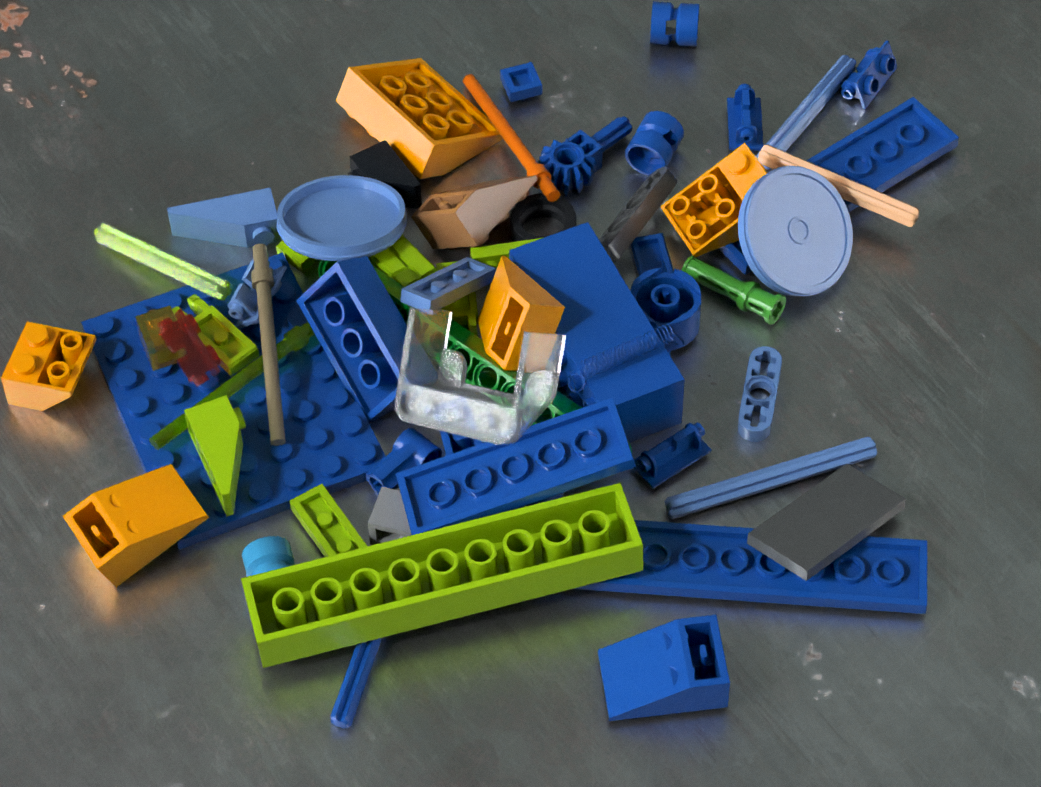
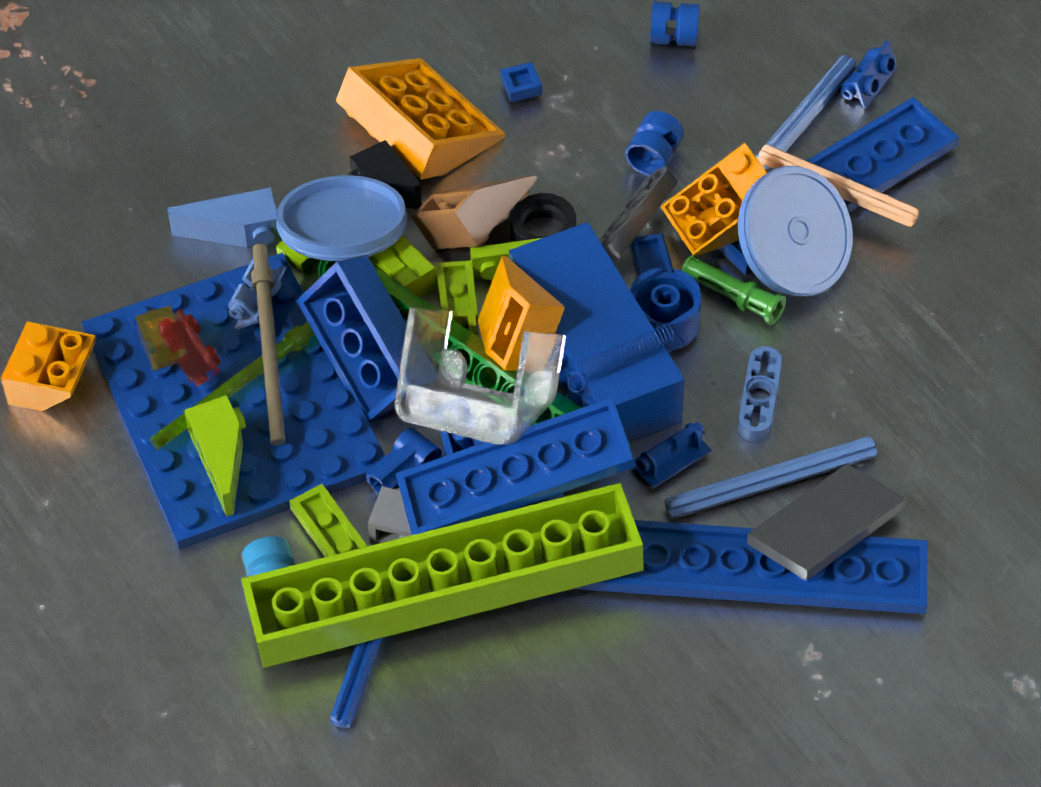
(135, 521): light orange slope -> none
(163, 261): clear neon green axle -> none
(226, 339): lime hinge -> none
(448, 284): medium blue plate -> none
(512, 139): orange bar -> none
(580, 156): blue gear -> none
(666, 670): blue slope -> none
(745, 119): blue hinge -> none

